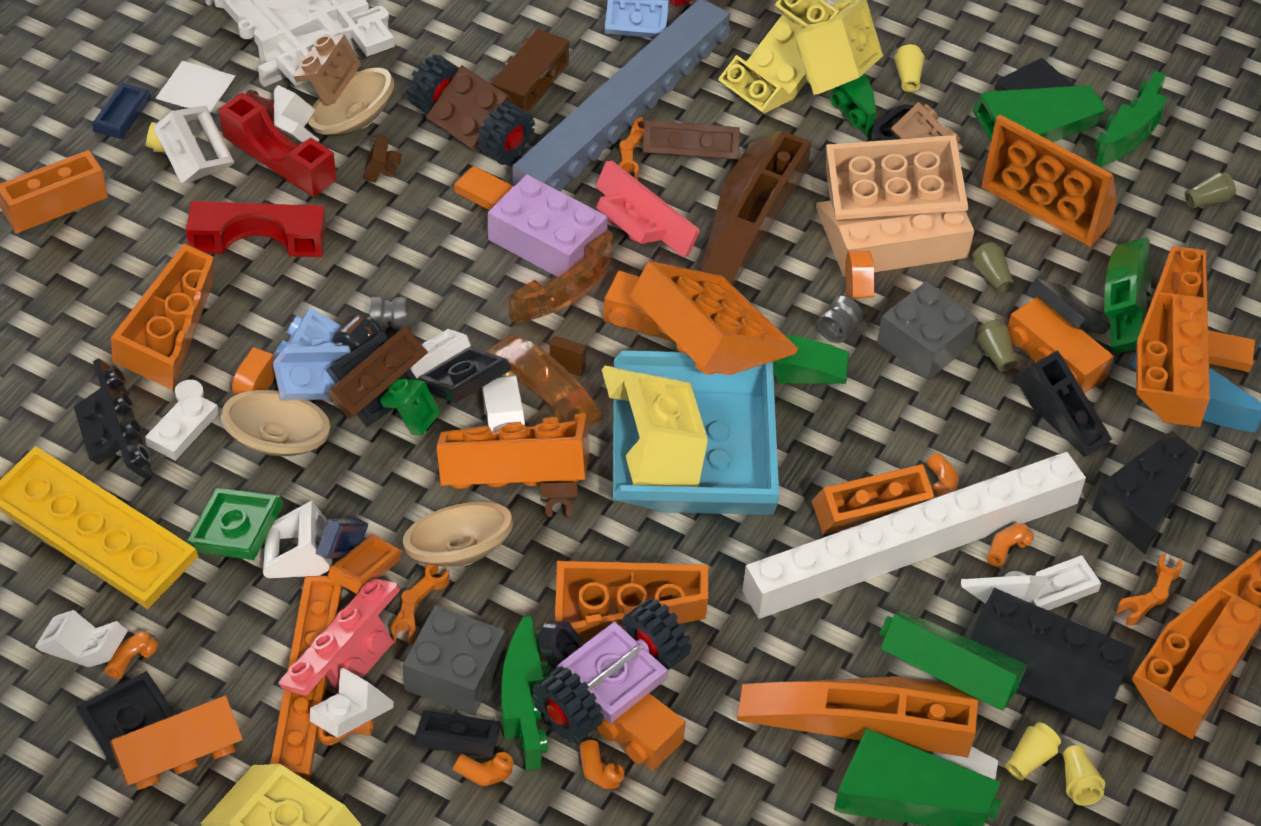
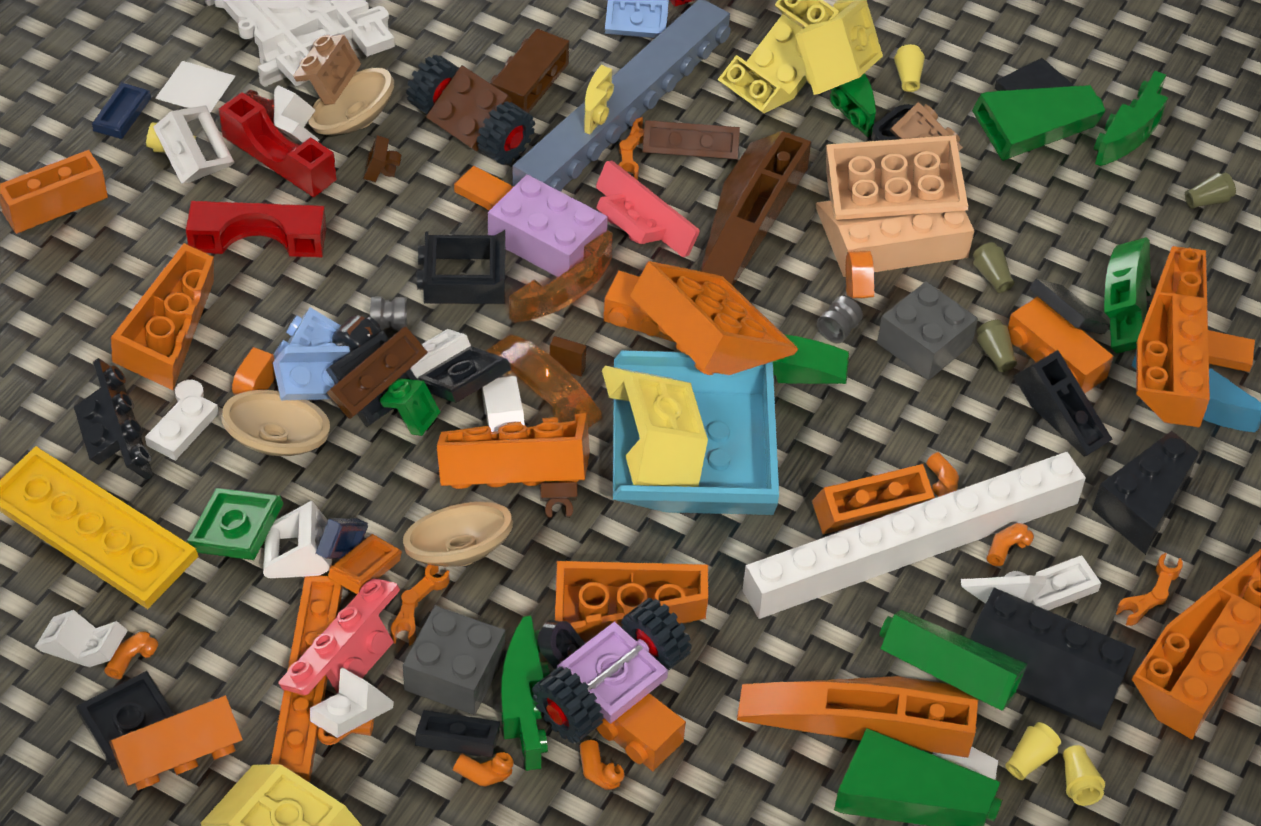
(462, 288): none -> black window
(597, 95): none -> light yellow slope
(1049, 182): orange slope -> none

